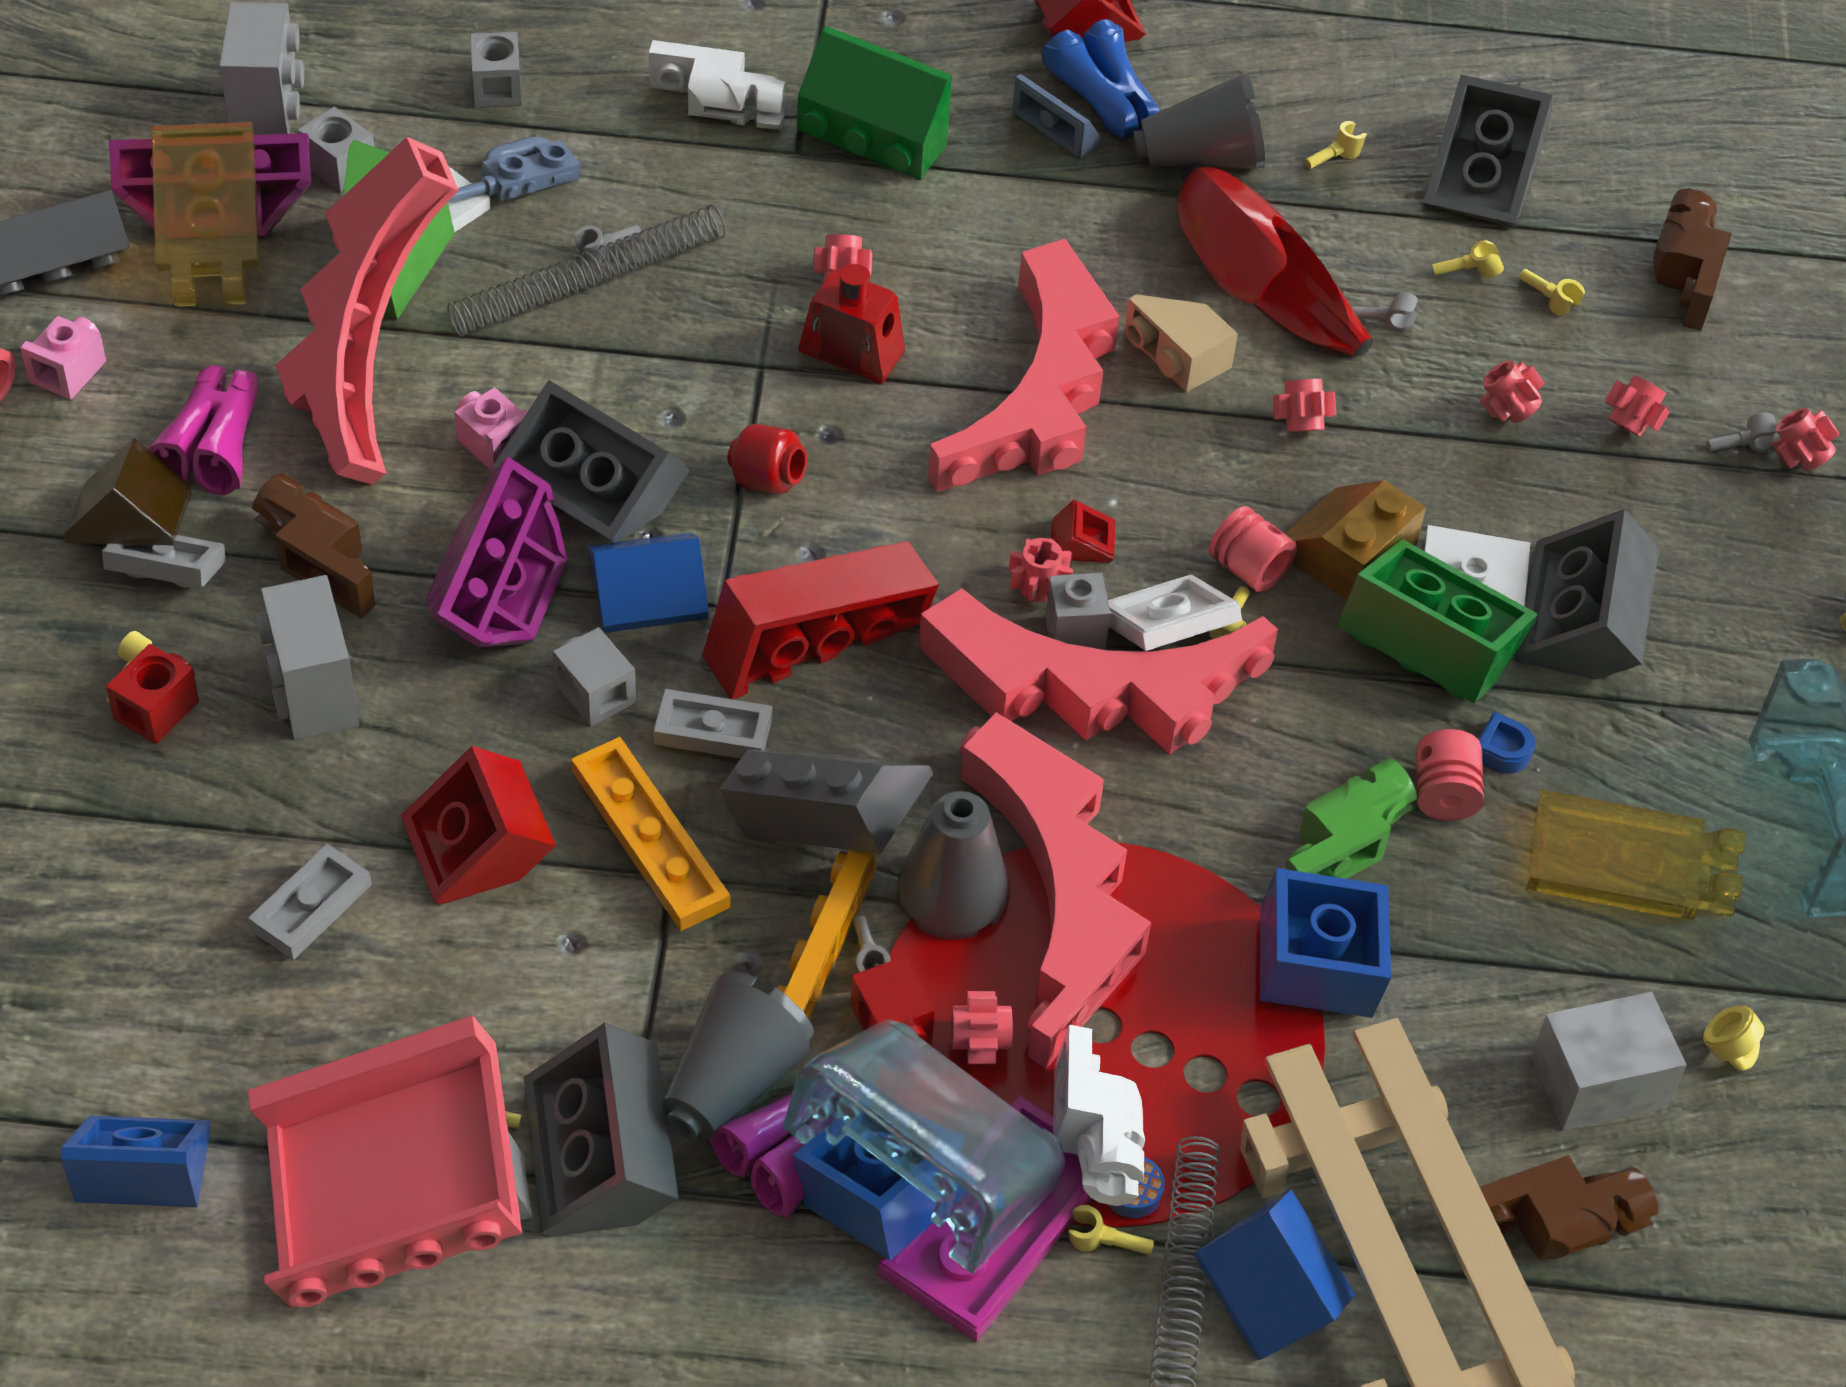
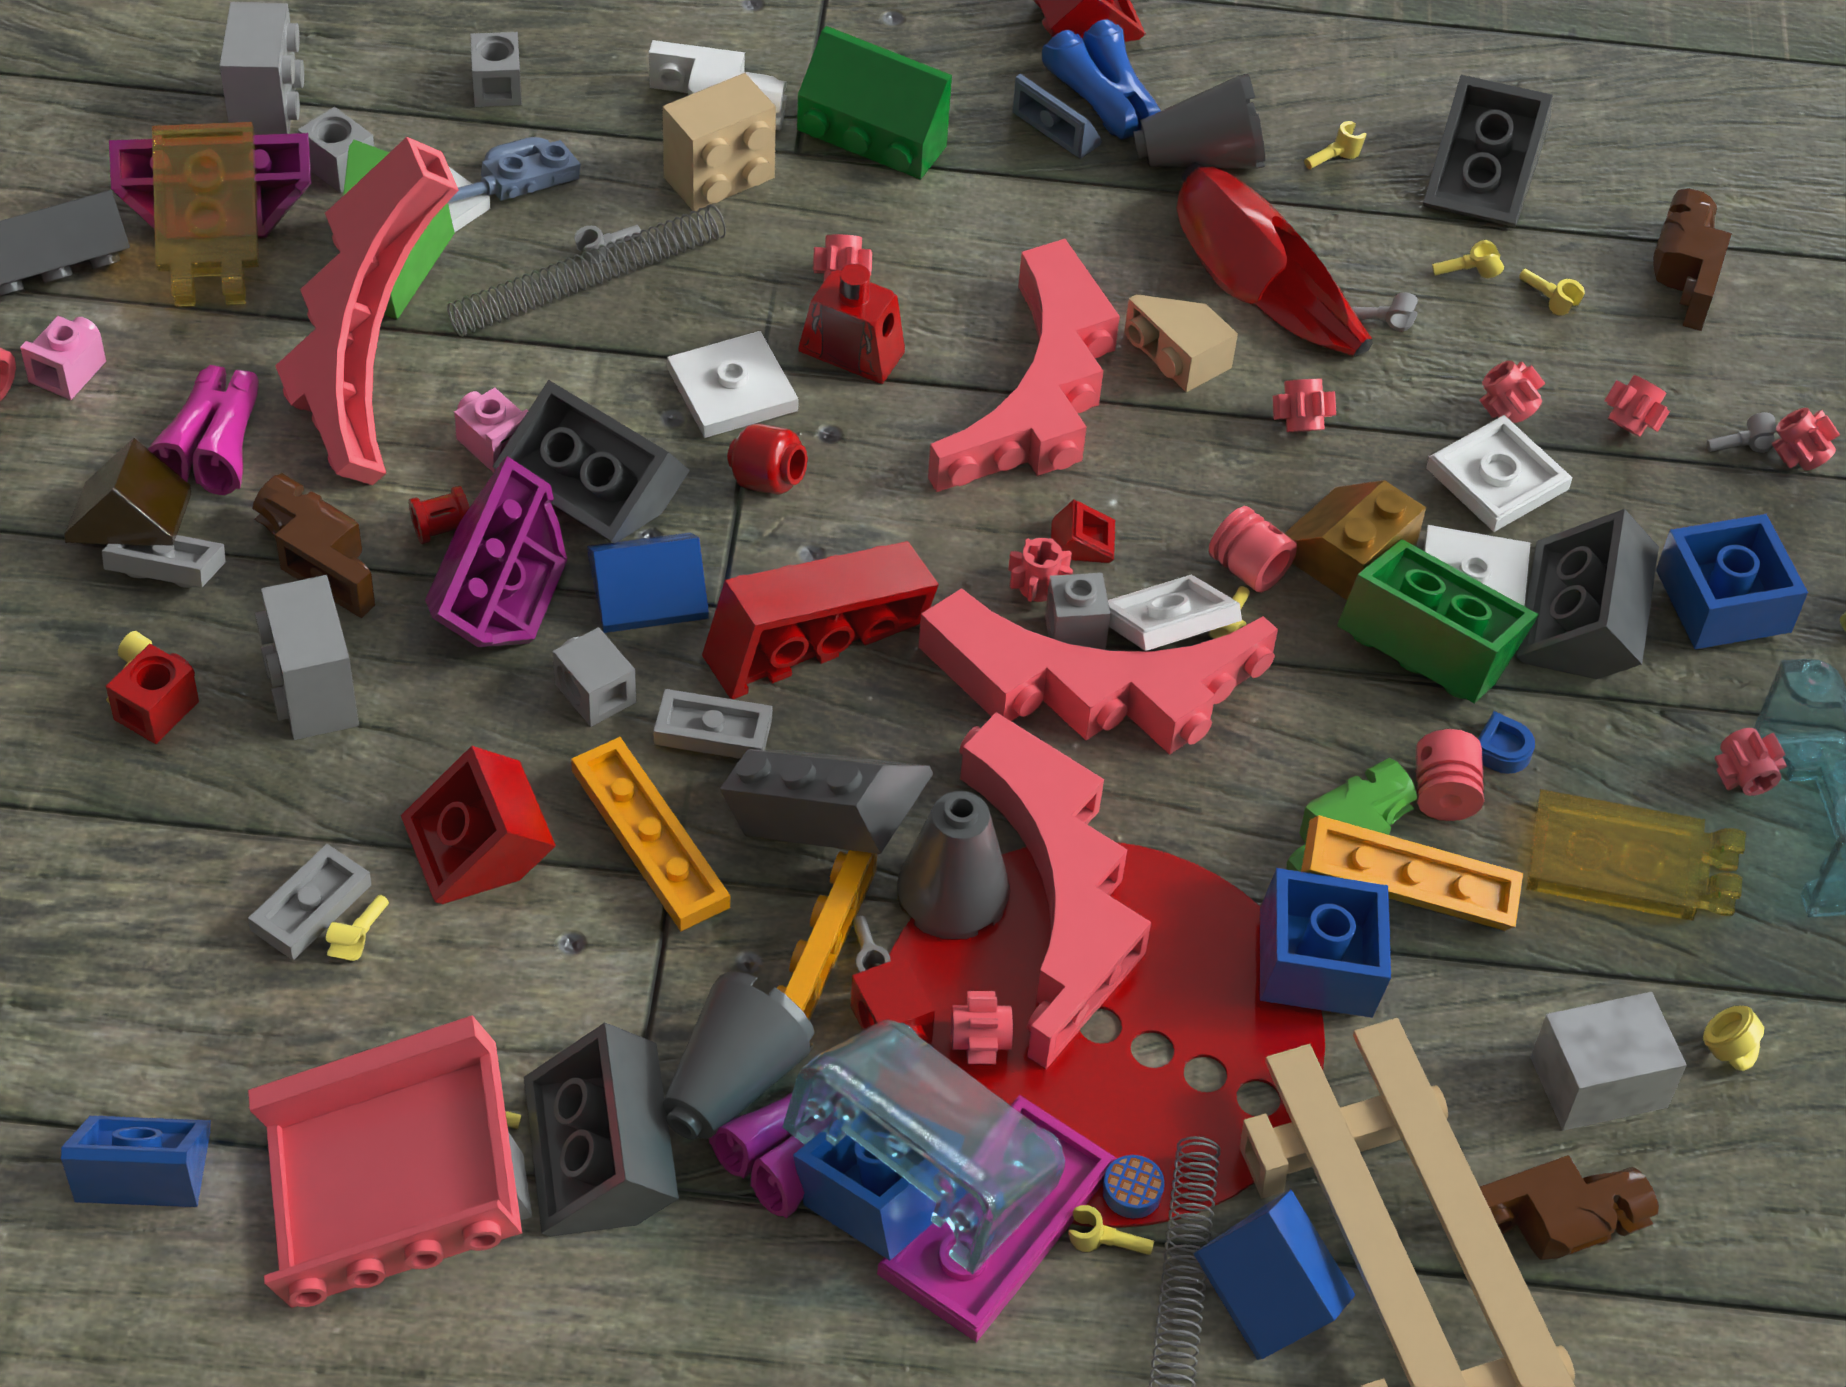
(349, 940): none -> light yellow hand
(422, 512): none -> red bush
(719, 141): none -> tan brick
(732, 384): none -> white plate
(1098, 1120): white plate -> none
(1414, 872): none -> light orange plate
(1499, 473): none -> white plate
(1731, 581): none -> blue brick
(1750, 761): none -> coral gear

